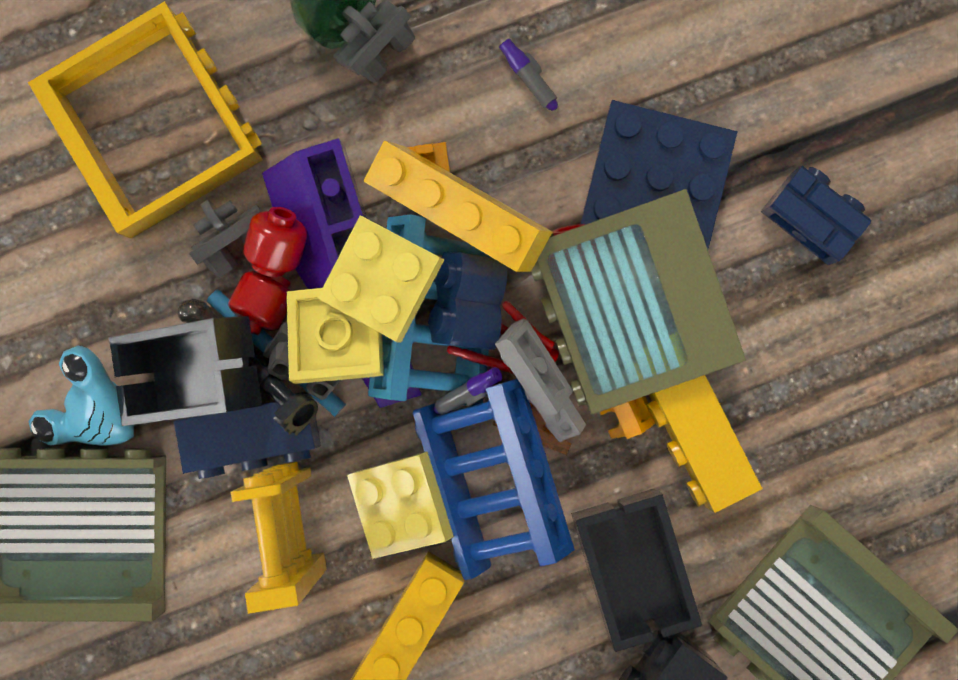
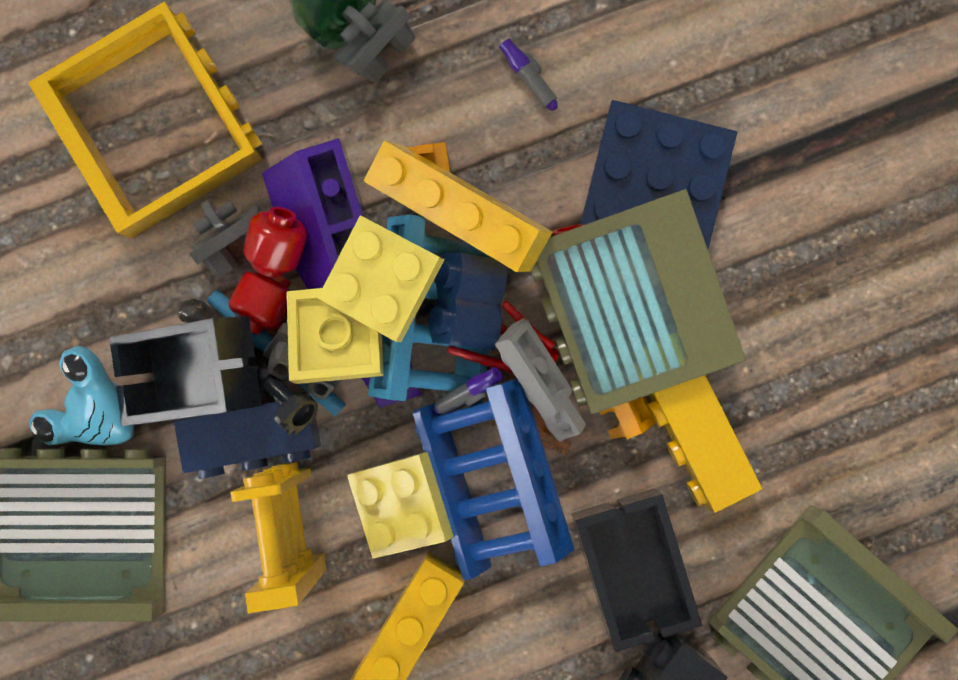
(817, 214): dark blue brick -> none

